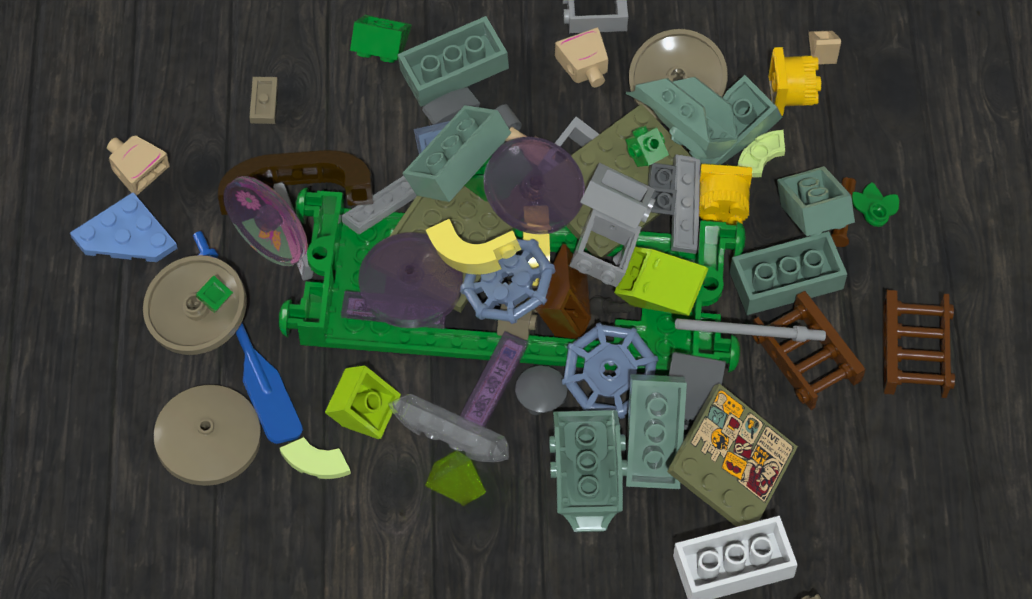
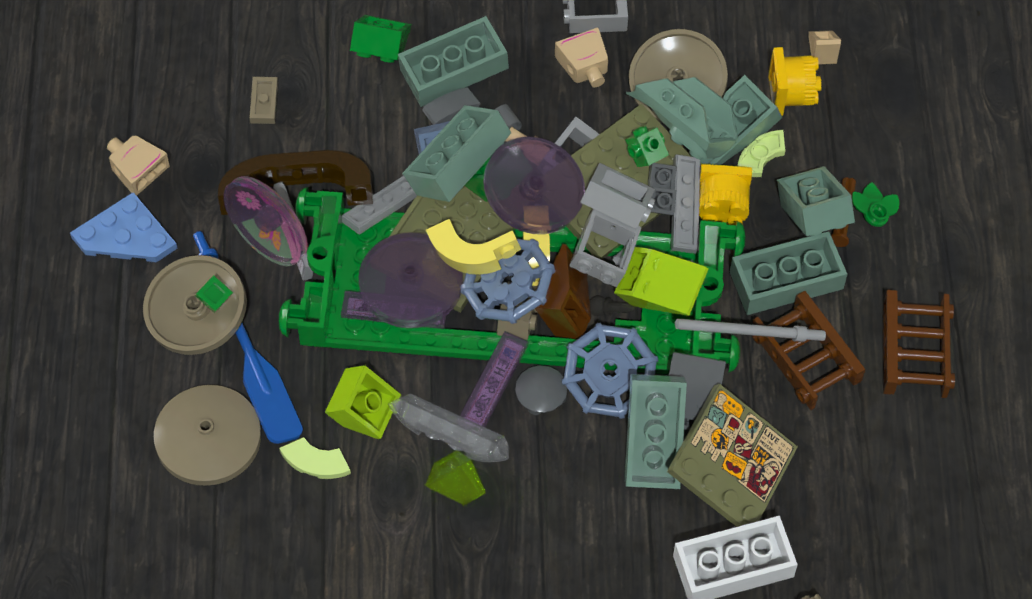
(588, 467): sand green slope -> none

